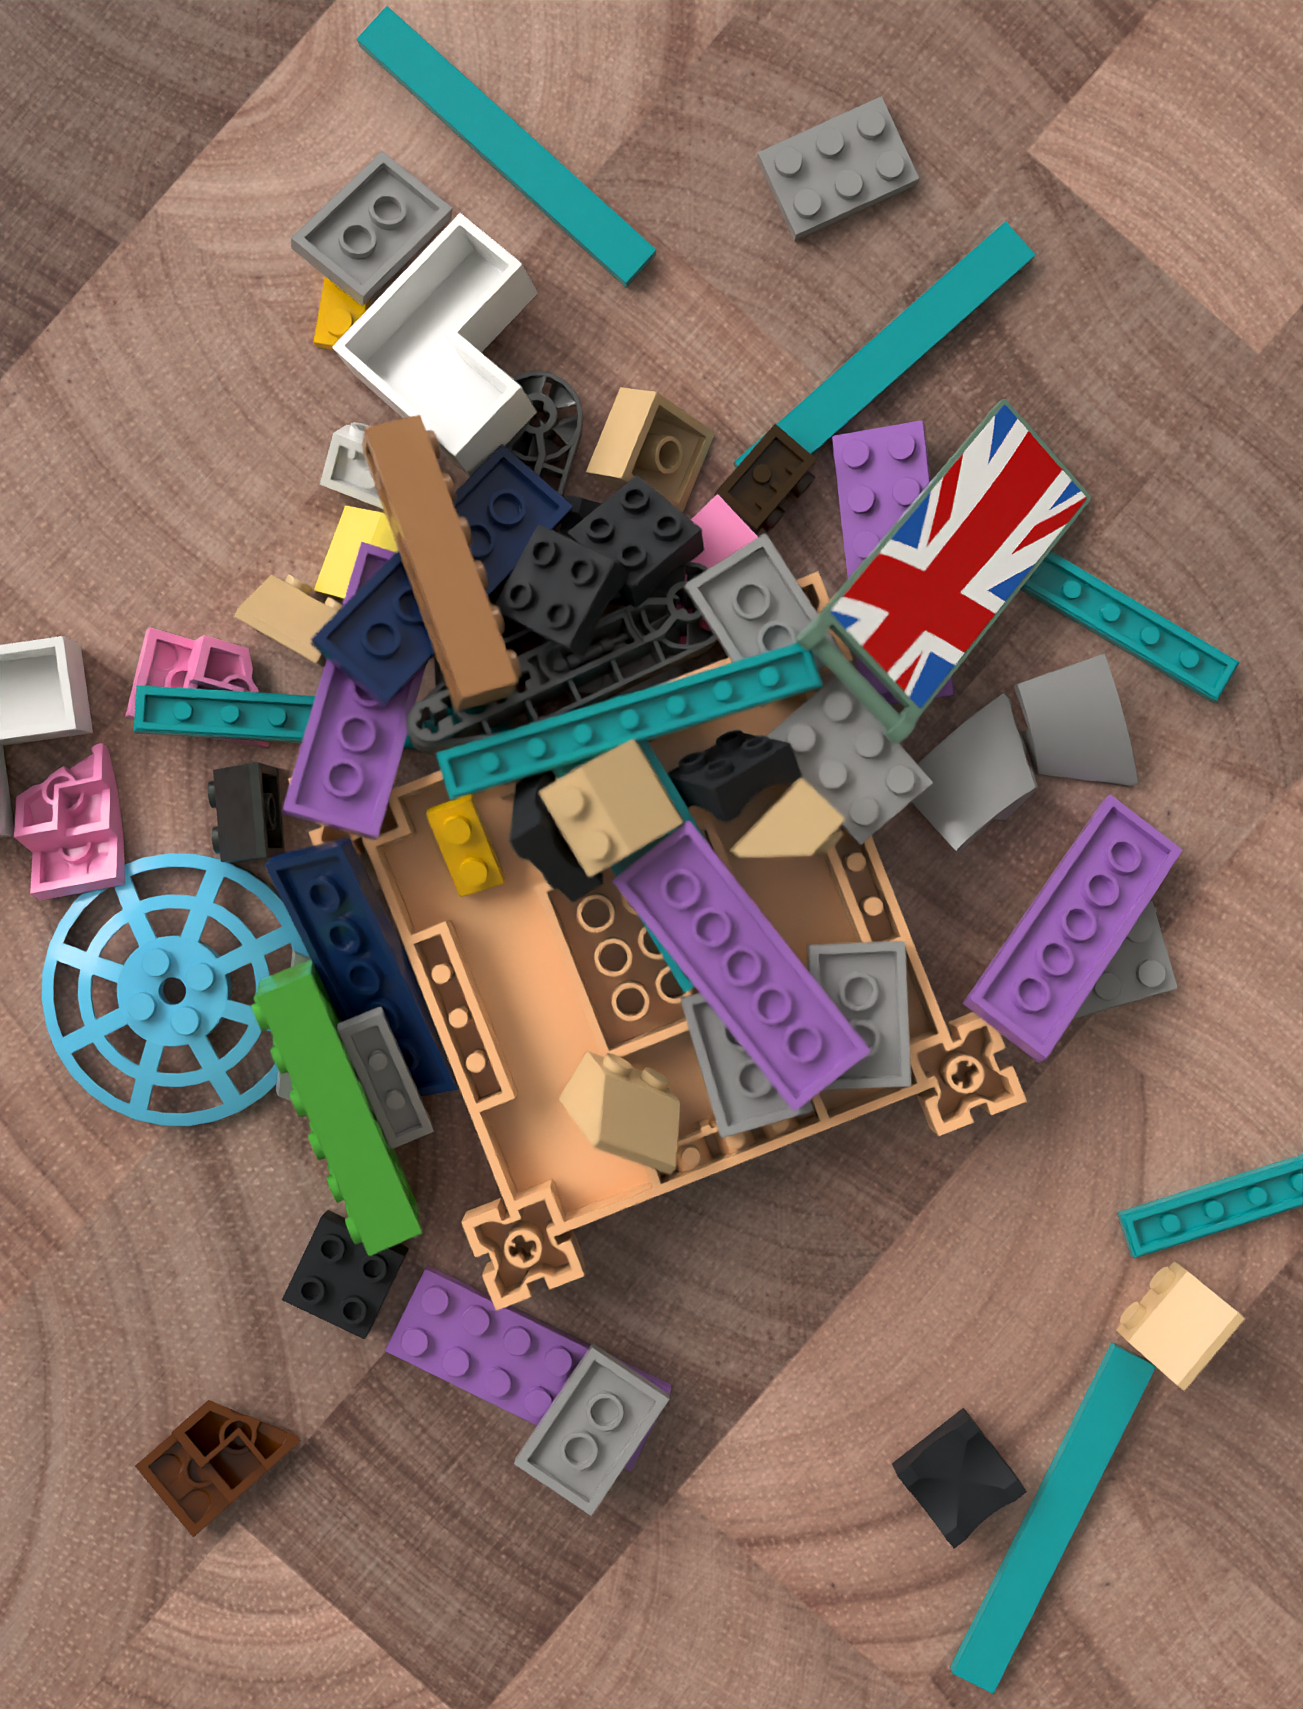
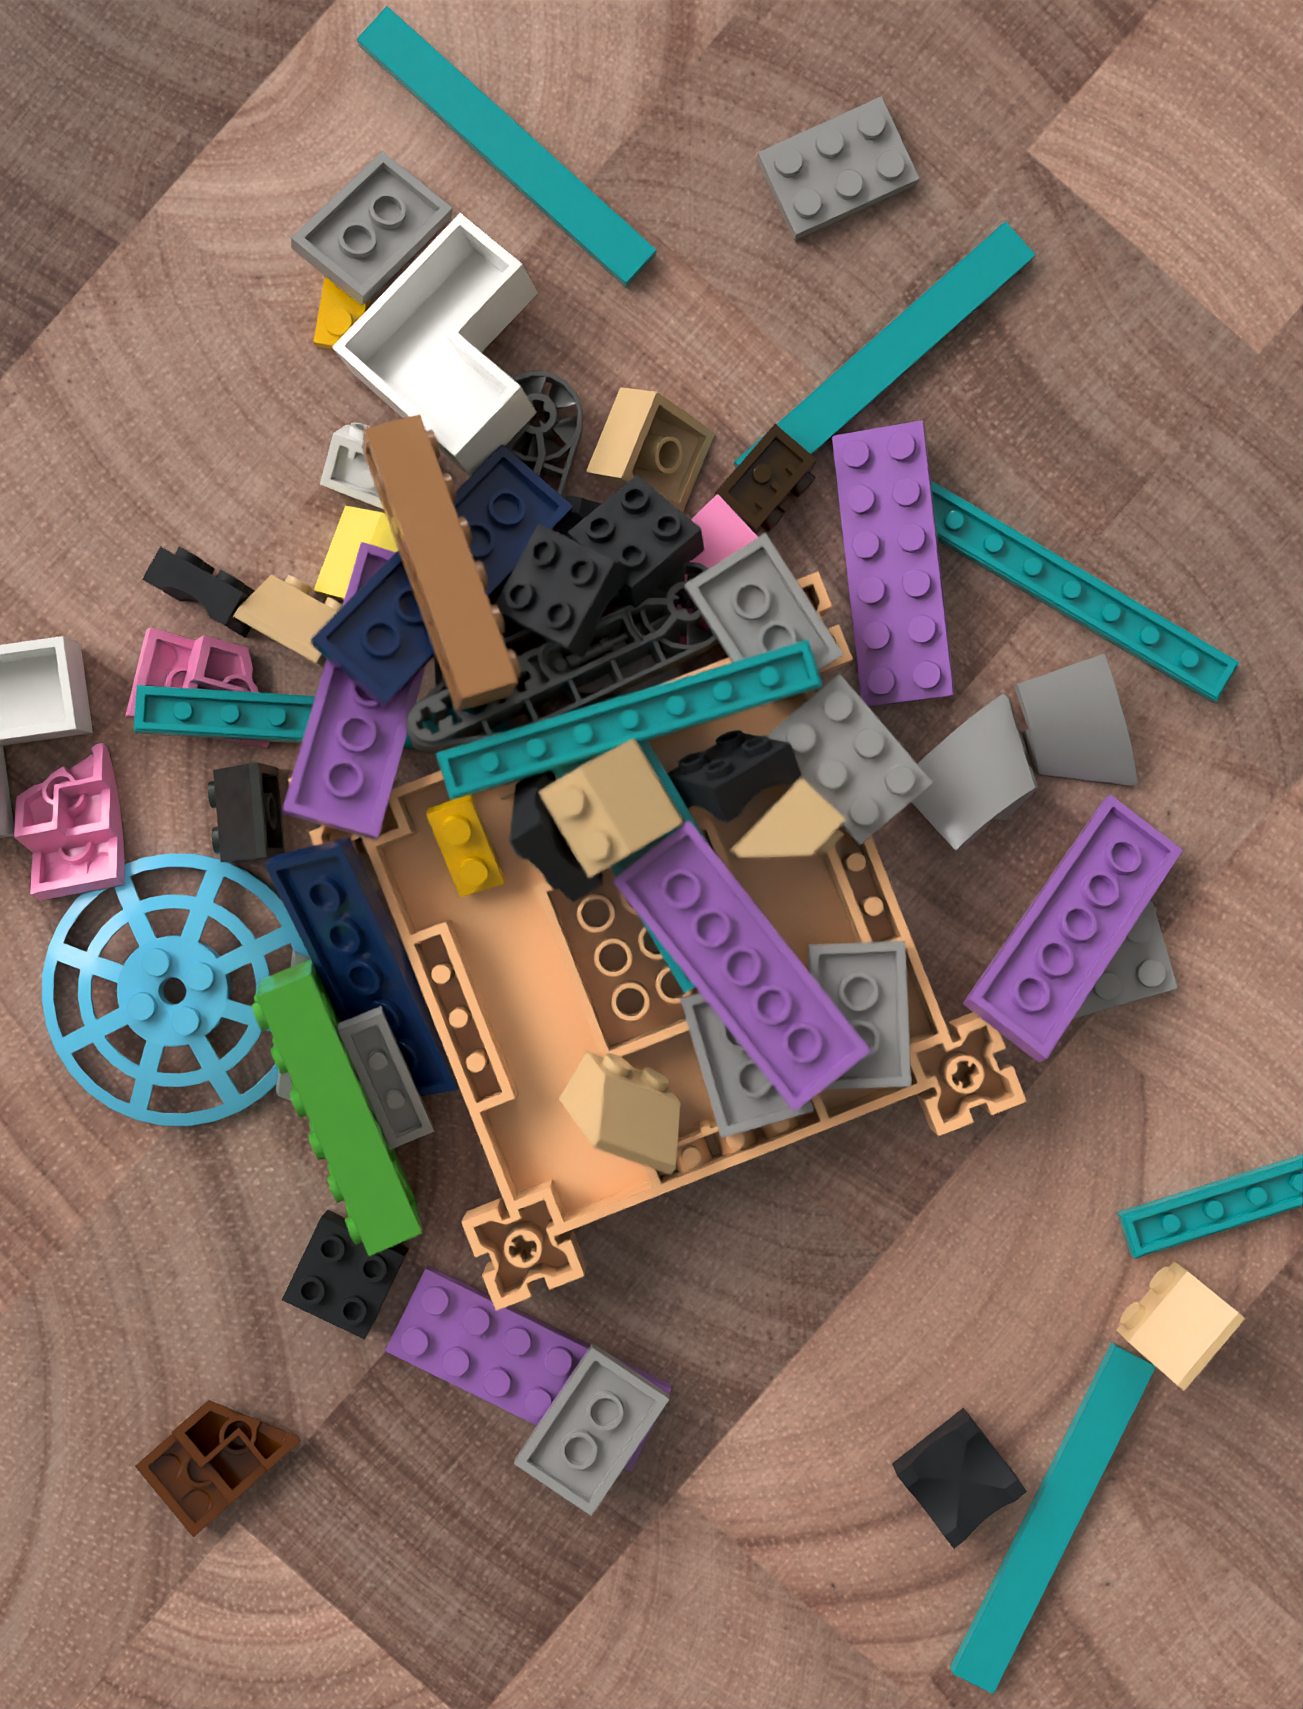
(191, 579): none -> black brick
(948, 568): flag -> none

